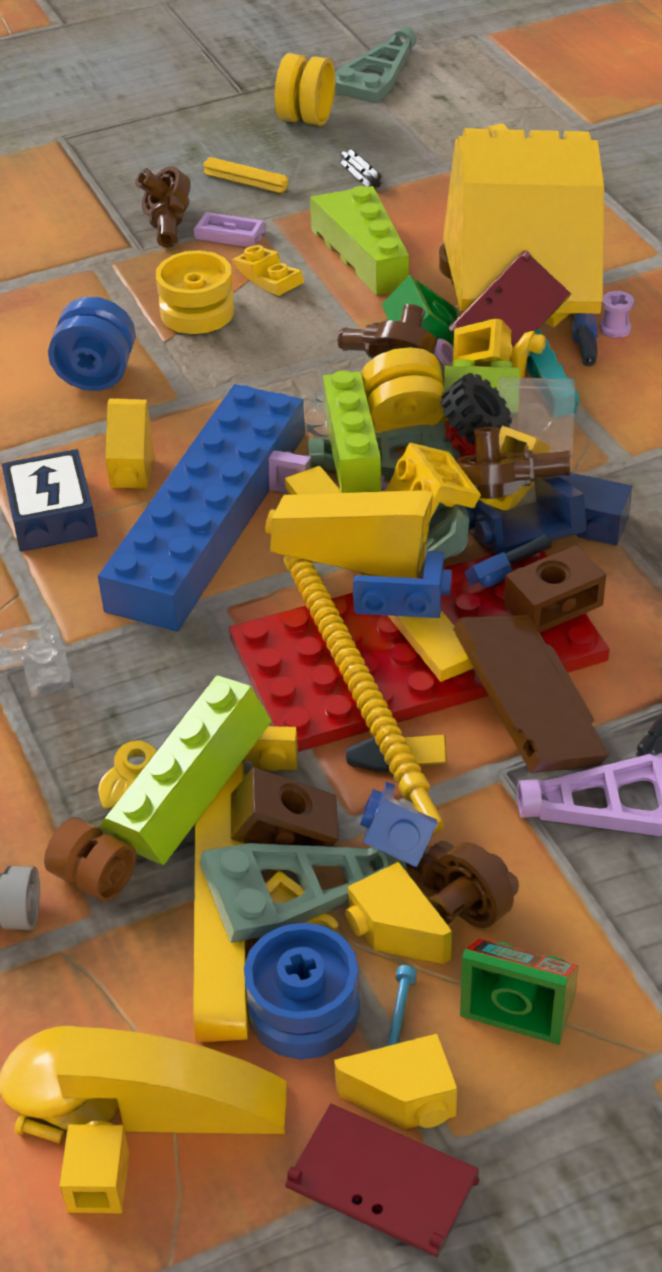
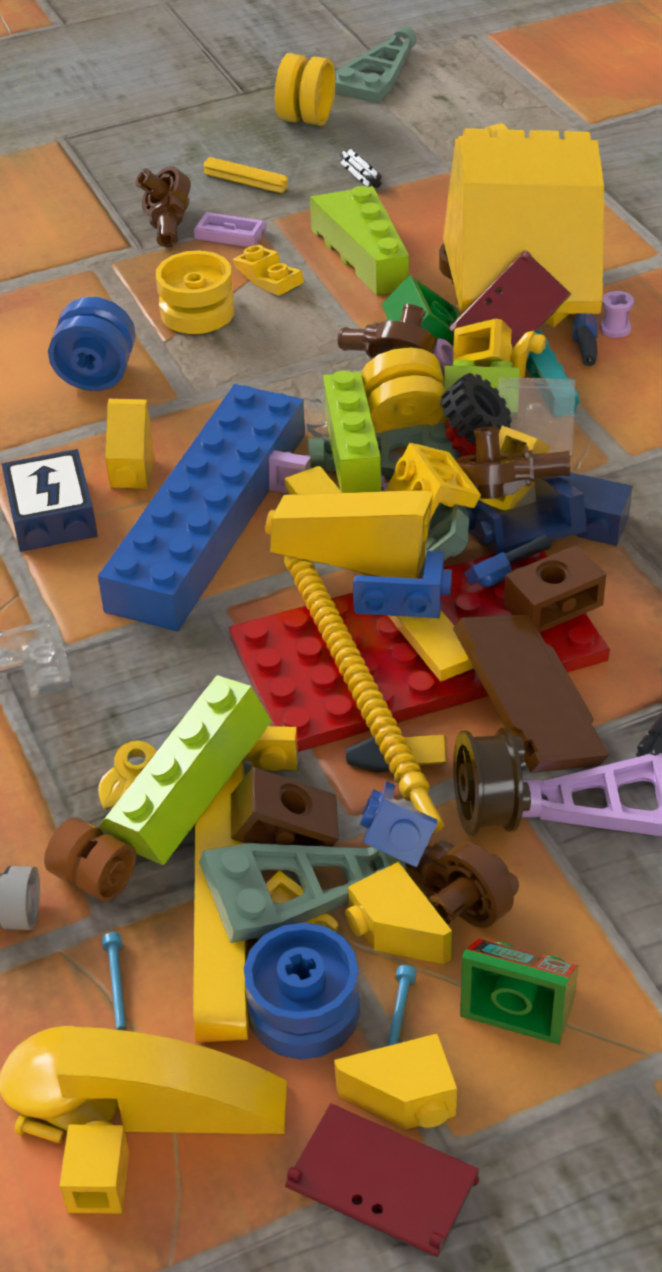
(112, 943): none -> dark azure piece
(490, 780): none -> dark brown wheel

